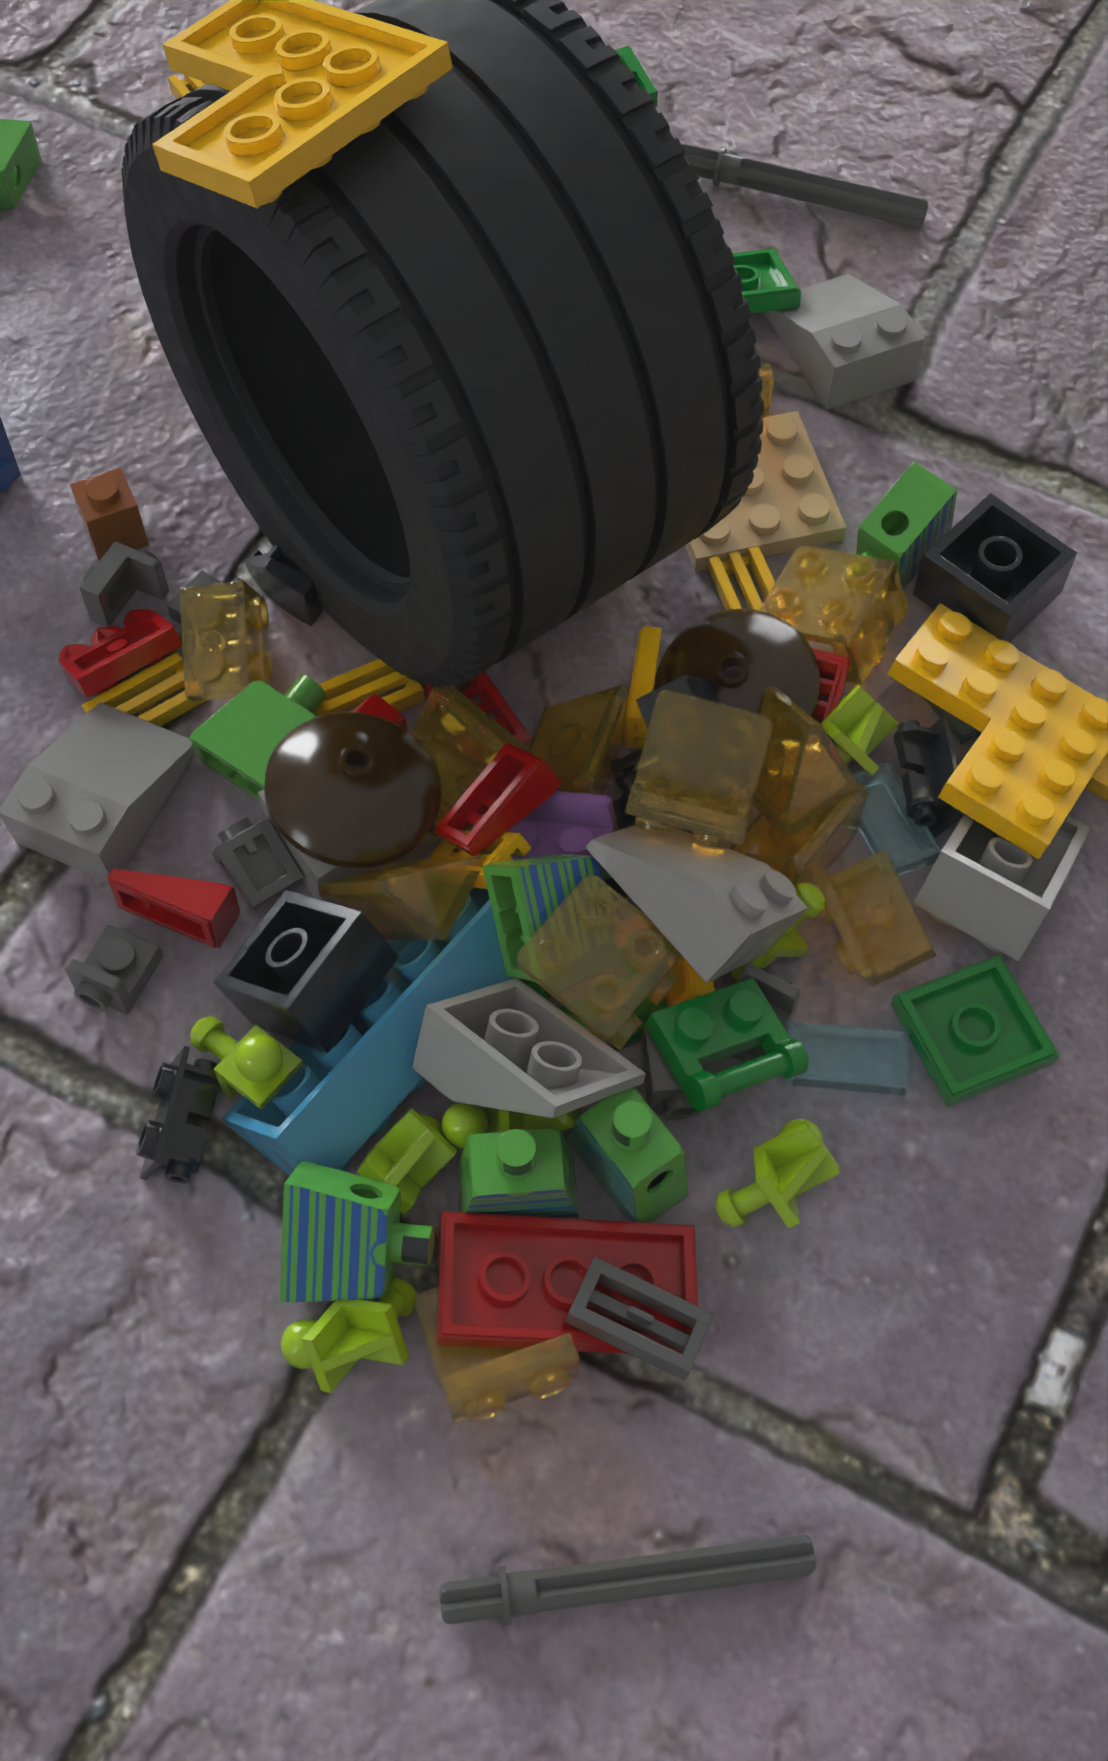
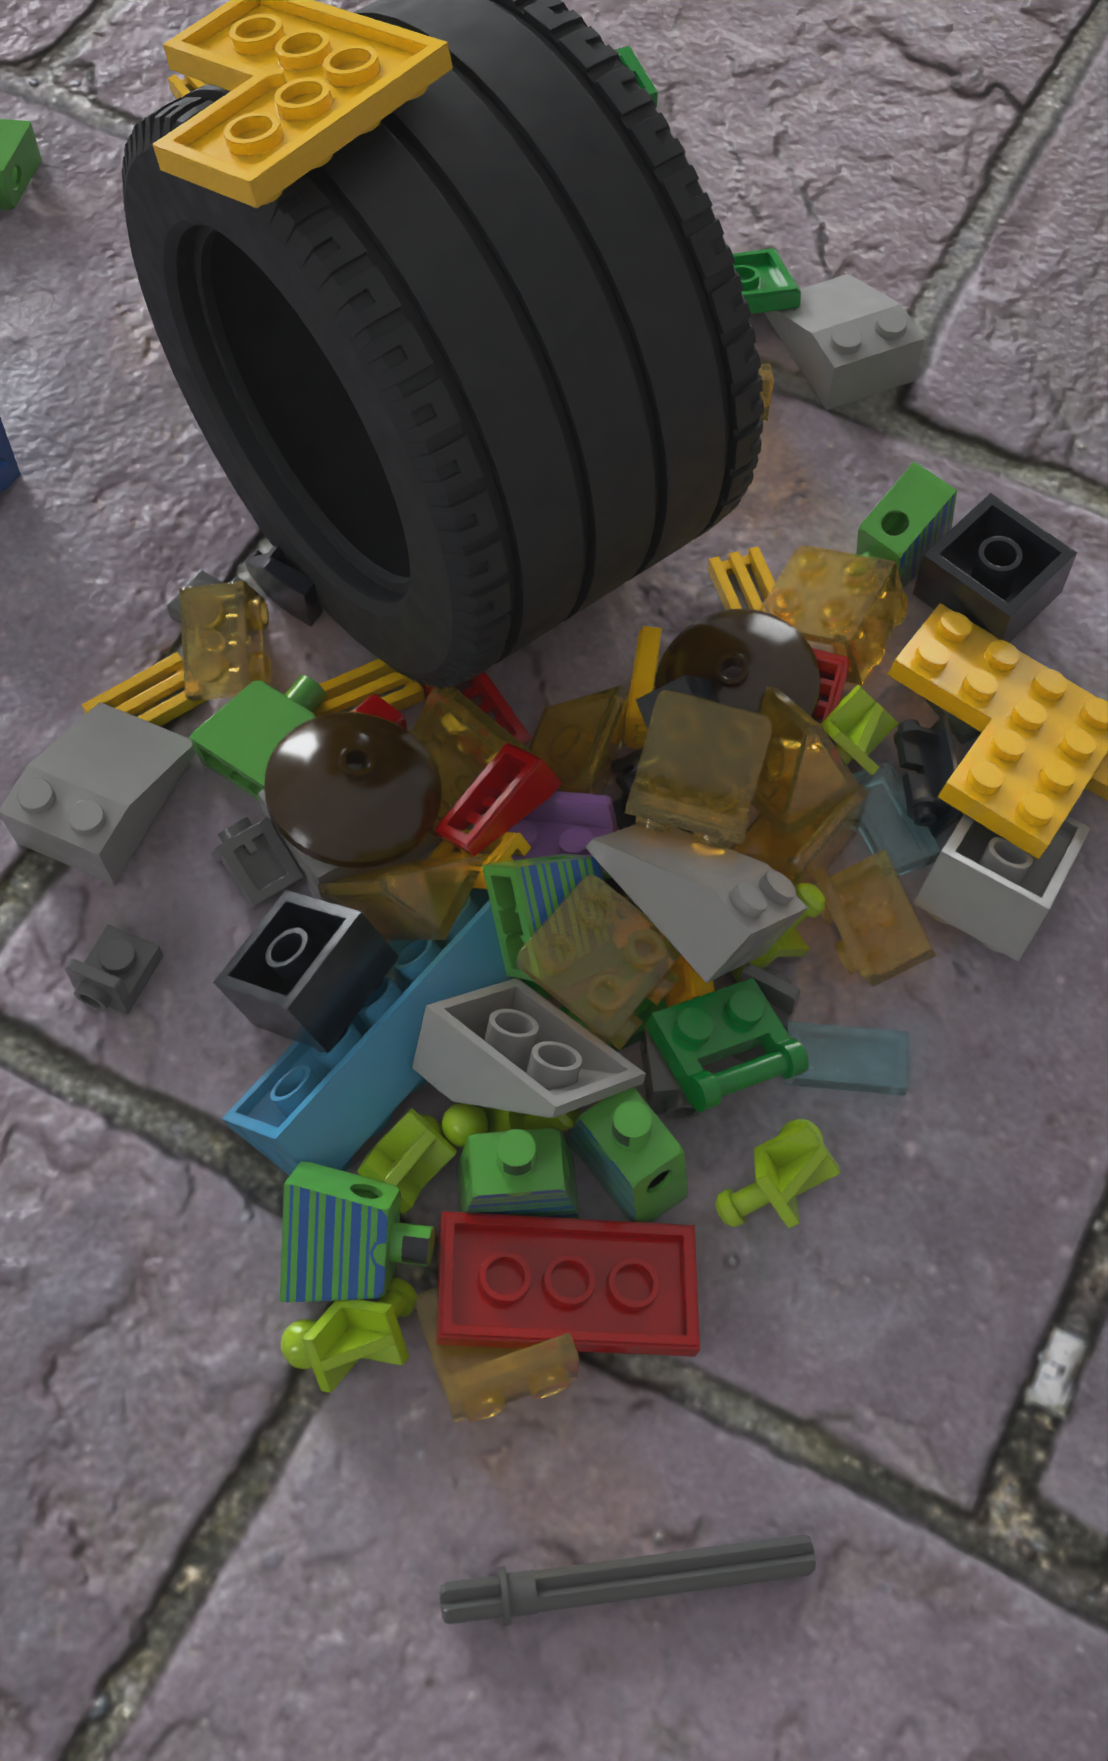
(109, 511): dark orange brick -> none
(117, 577): dark grey bracket -> none
(119, 651): red plate -> none
(169, 1139): black hinge -> none
(183, 905): red slope -> none
(252, 1067): lime piece -> none
(631, 1341): dark grey tile -> none
(783, 506): tan plate -> none
(806, 186): dark grey axle -> none
(974, 1030): green plate -> none

